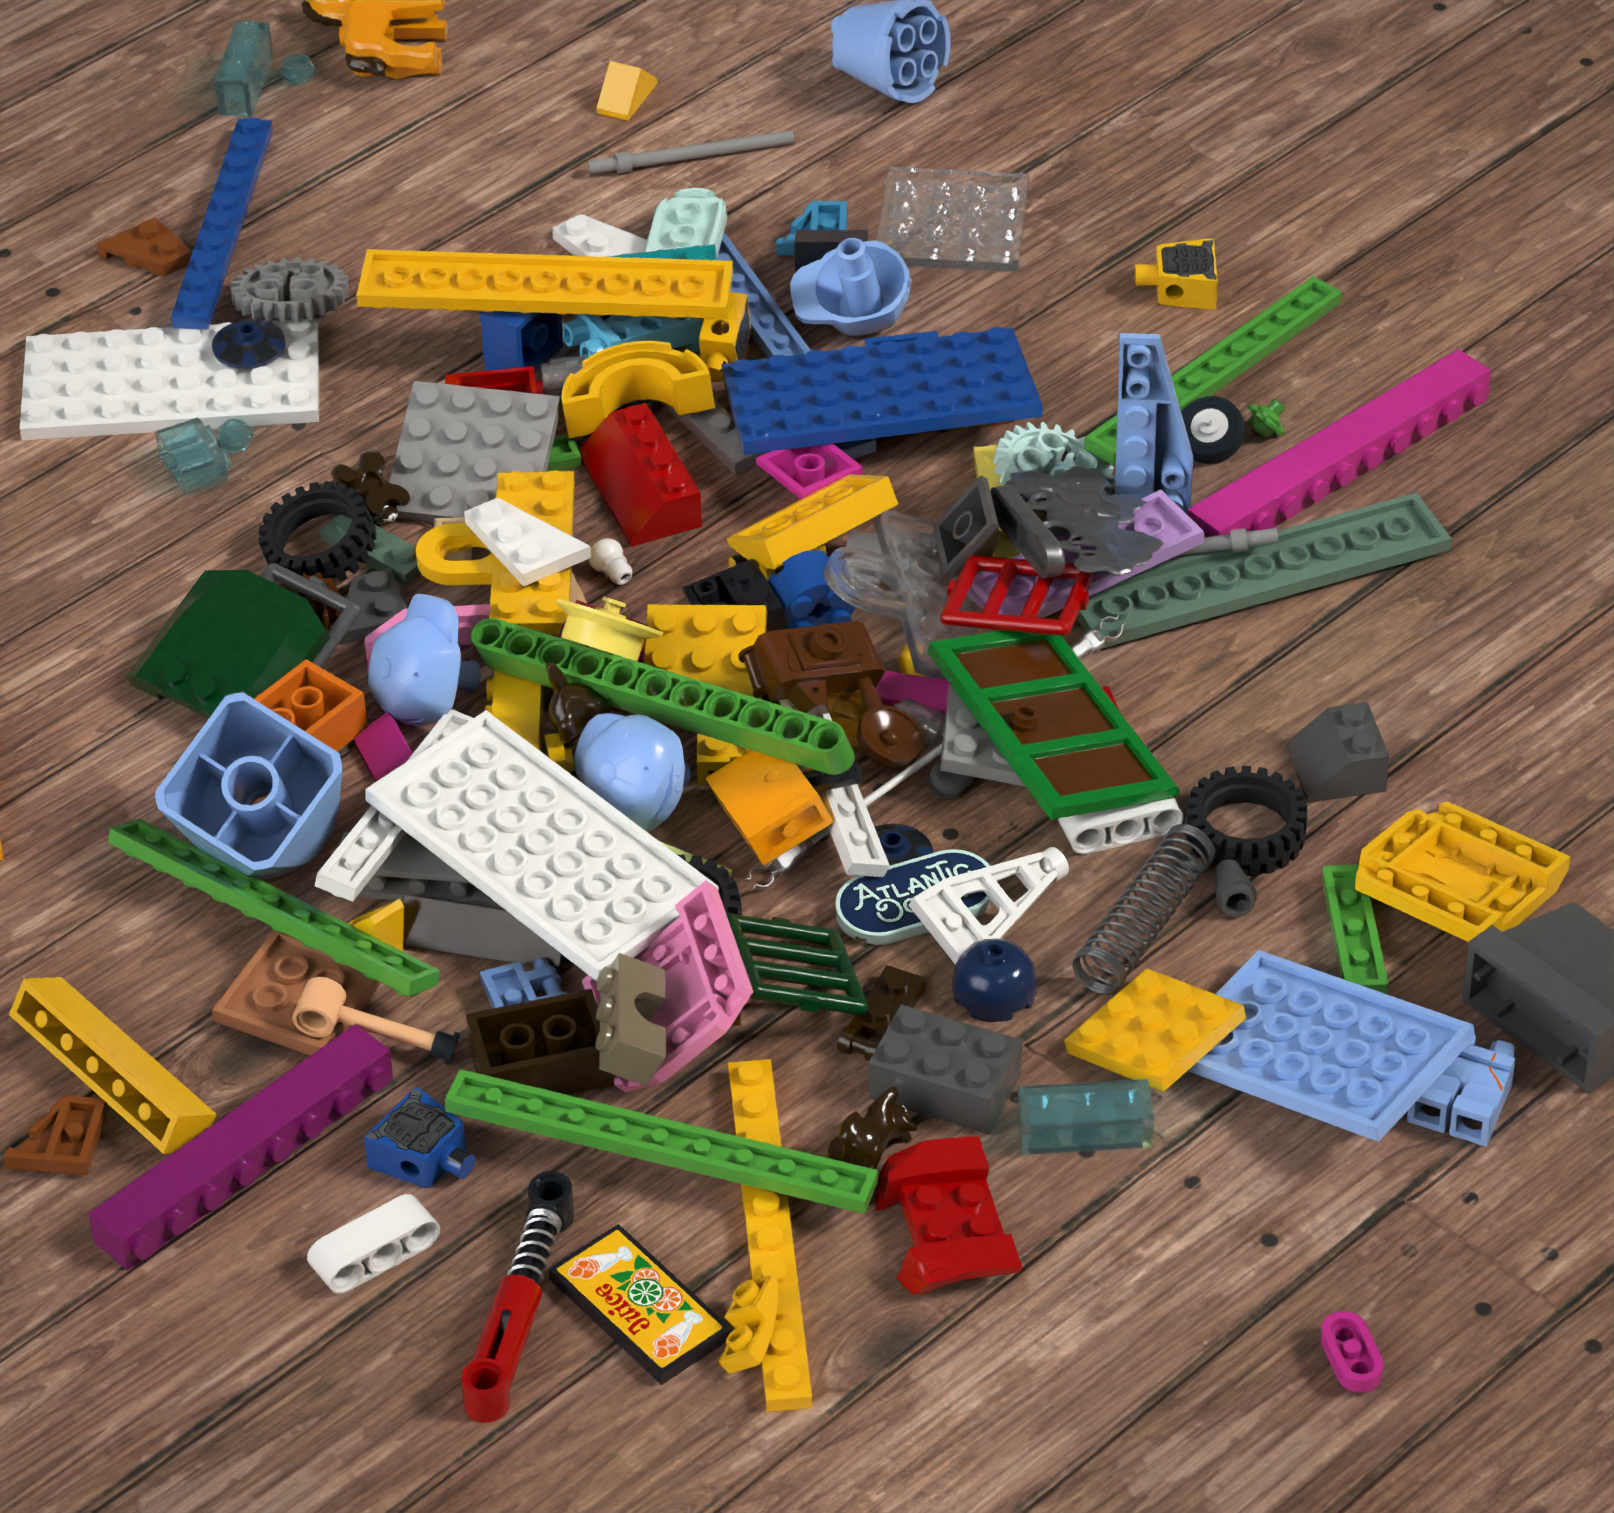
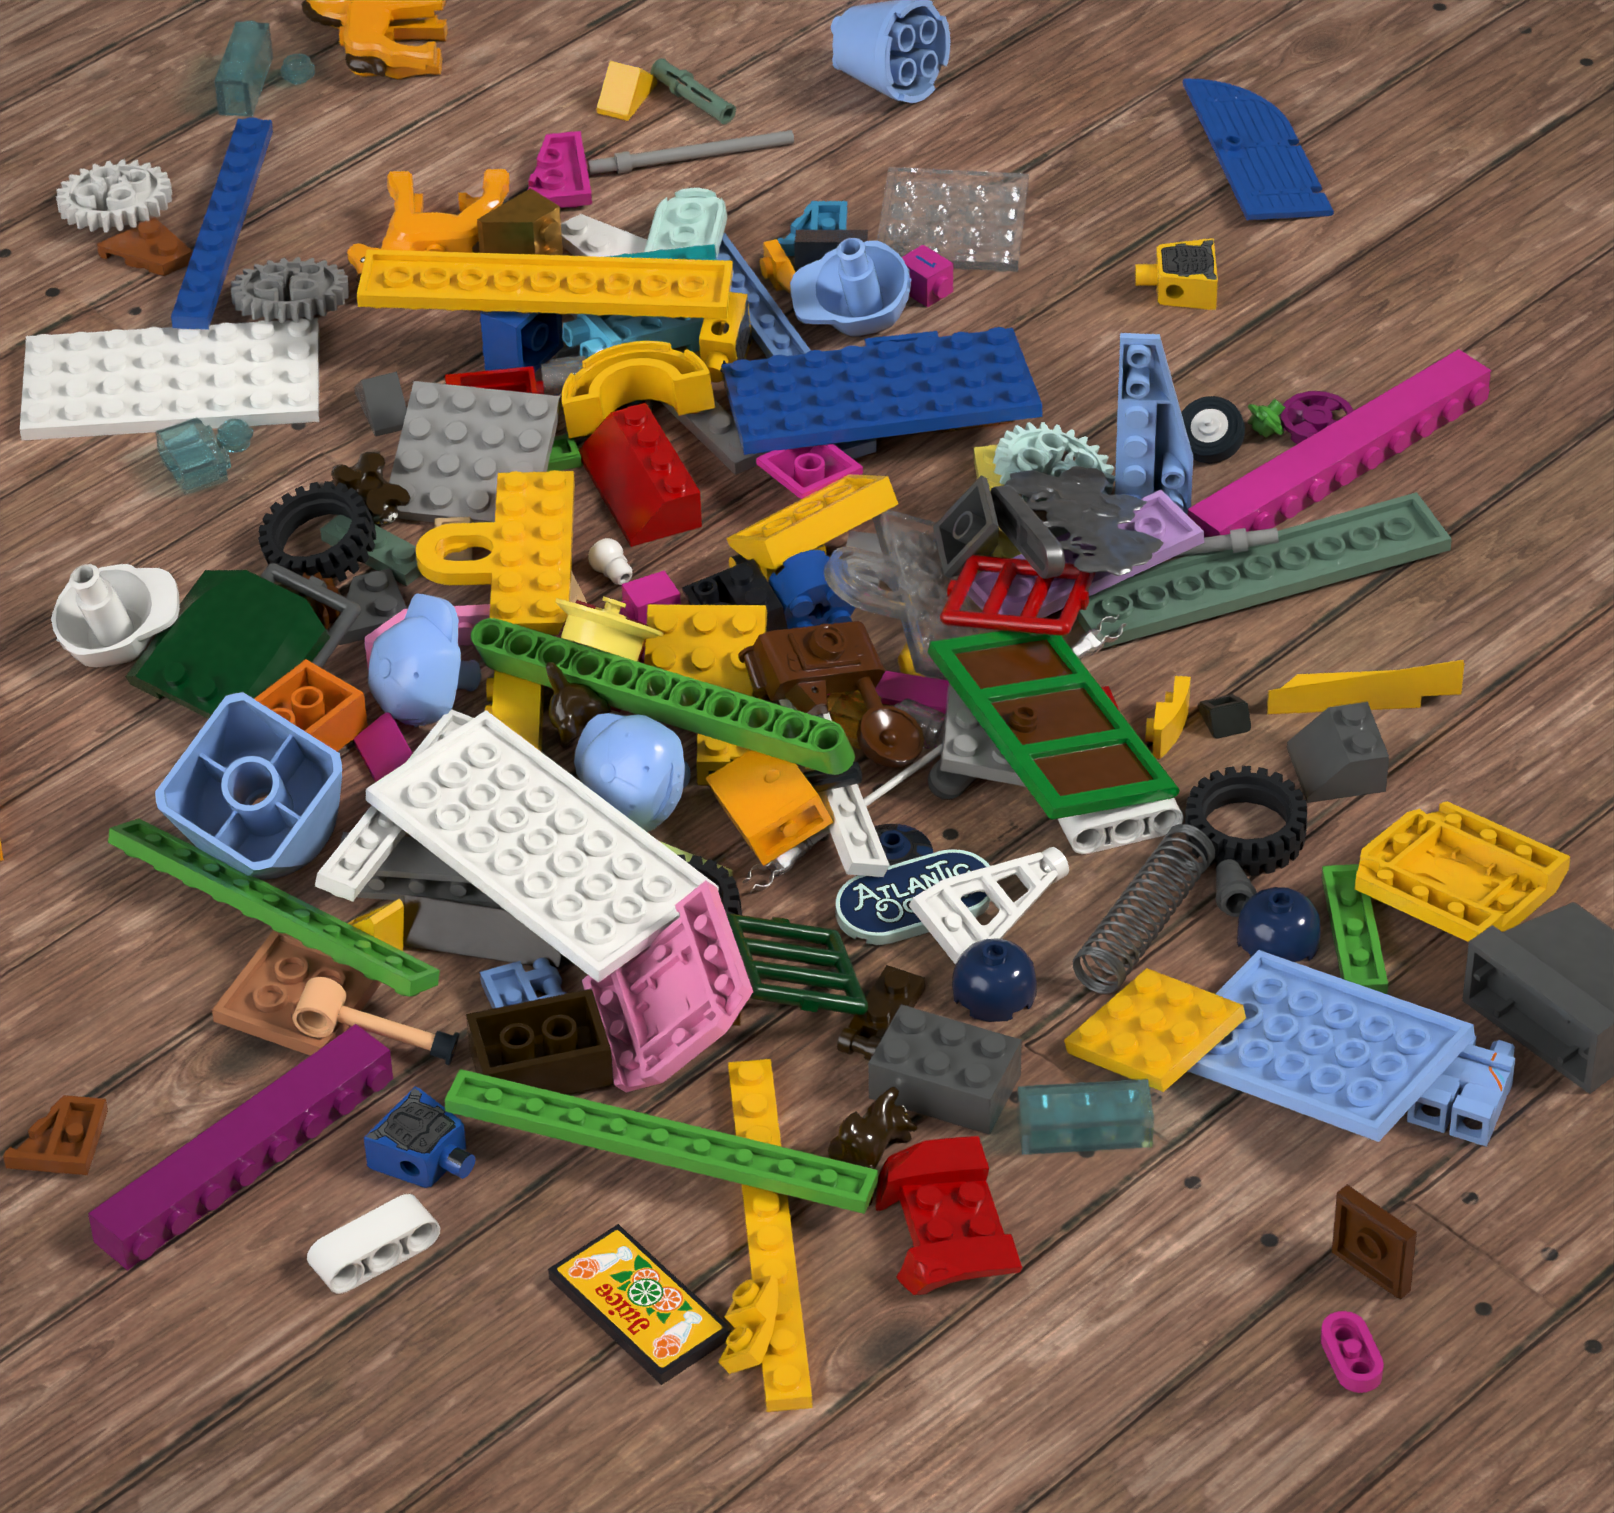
(110, 1063): yellow brick -> none
(113, 194): none -> white gear
(113, 612): none -> white piece
(248, 344): dish -> none
(382, 403): none -> dark grey slope
(434, 231): none -> light orange animal
(516, 1301): piece -> none
(522, 227): none -> pearl gold slope
(524, 542): white wing -> none
(557, 753): yellow plate -> none
(562, 171): none -> dark pink wing
(628, 1001): dark tan arch -> none
(647, 590): none -> dark pink brick
(669, 74): none -> sand green pin
(776, 266): none -> light orange plate
(929, 274): none -> dark pink brick
(1169, 718): none -> yellow slope
(1225, 715): none -> pearl dark grey slope
(1235, 353): bright green plate -> none
(1256, 152): none -> blue door
(1279, 924): none -> dark blue cylinder
(1306, 421): none -> magenta piece
(1373, 1242): none -> reddish brown tile
(1379, 688): none -> yellow wedge

